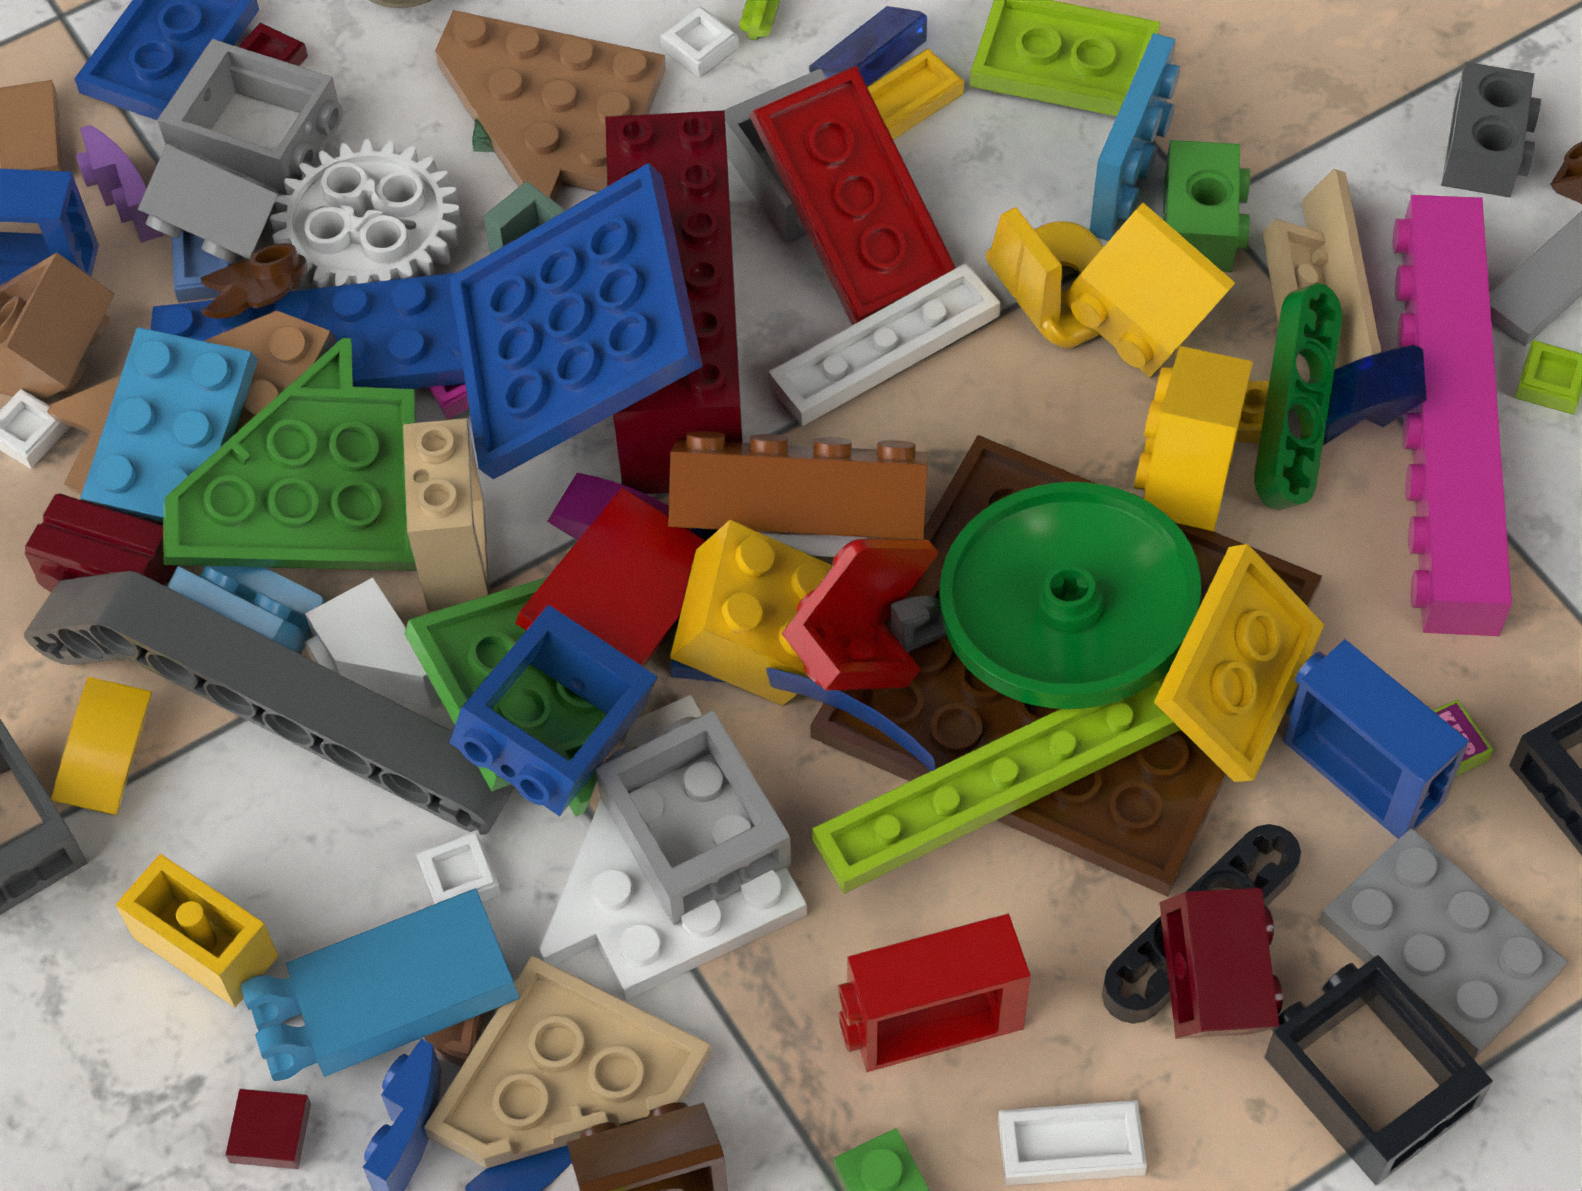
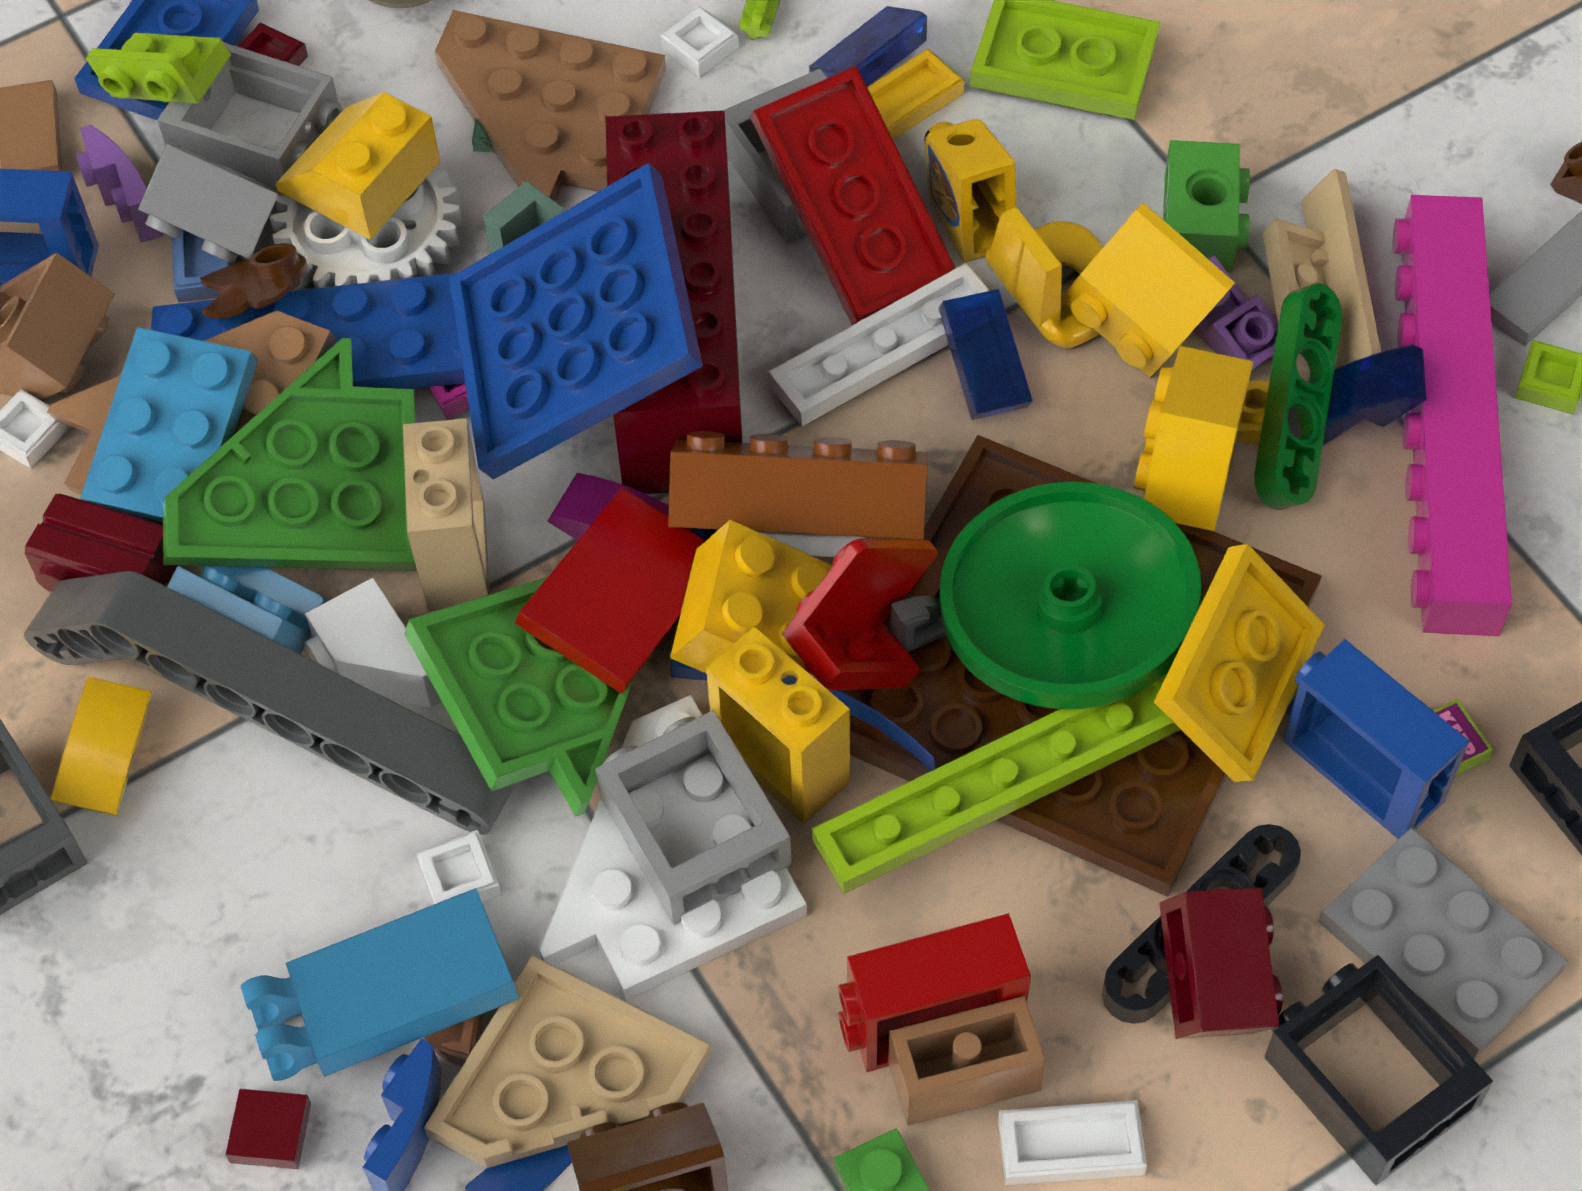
(160, 67): none -> lime bracket
(196, 929): yellow brick -> none
(365, 163): none -> yellow slope
(583, 666): blue window -> none
(786, 734): none -> yellow window
(966, 163): none -> yellow torso
(966, 1060): none -> medium nougat brick
(985, 354): none -> clear blue tile
(1129, 144): dark azure plate -> none
(1239, 326): none -> medium lavender slope
(1490, 130): dark grey brick -> none

